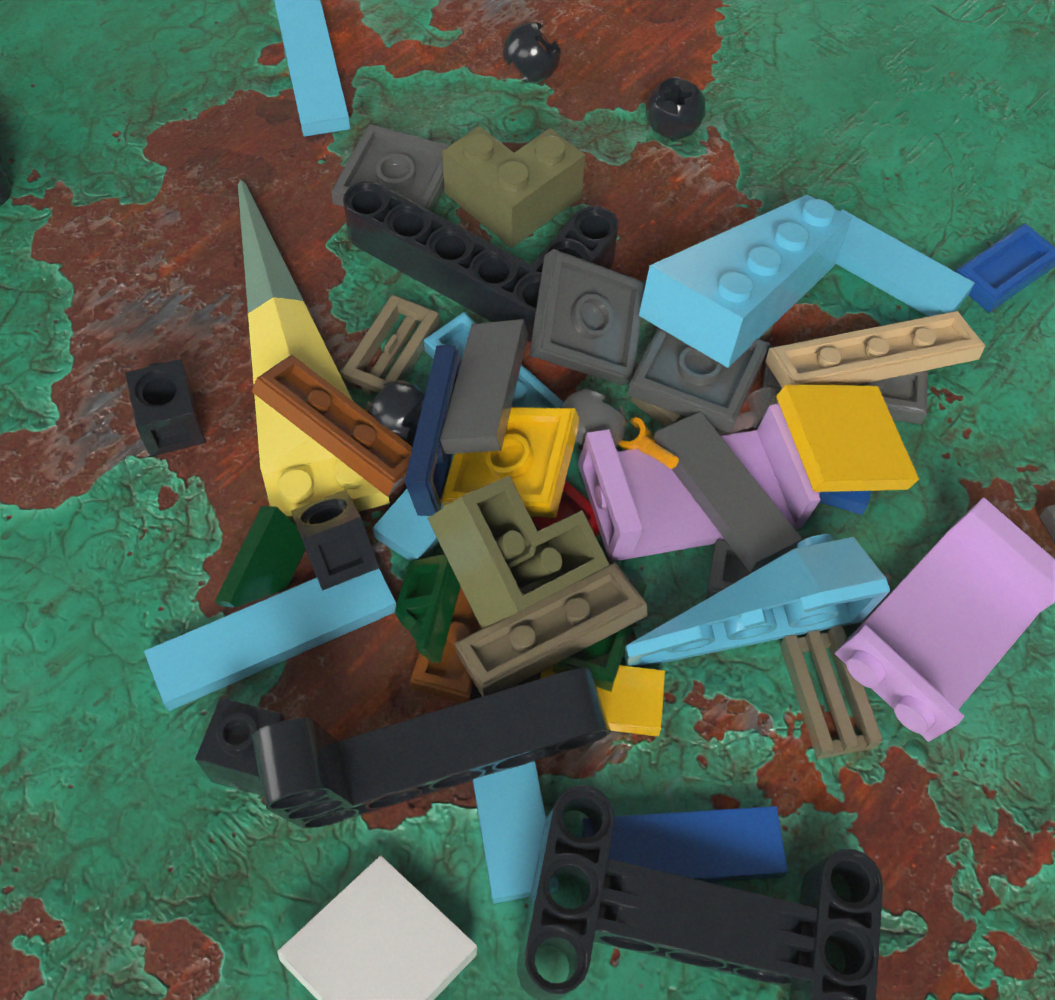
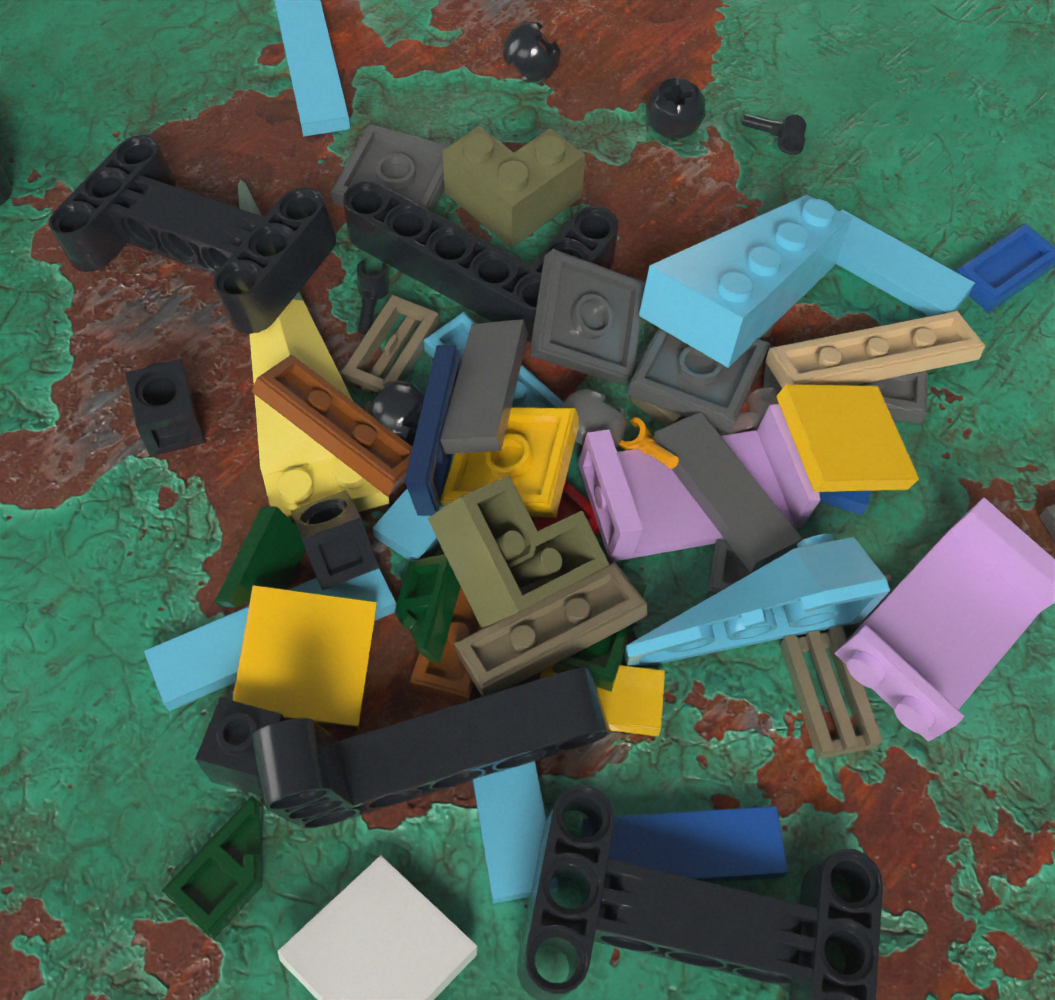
(223, 872): none -> dark green tile
(254, 257): none -> black beam
(305, 655): none -> yellow tile
(371, 289): none -> black hand
(790, 131): none -> black hand

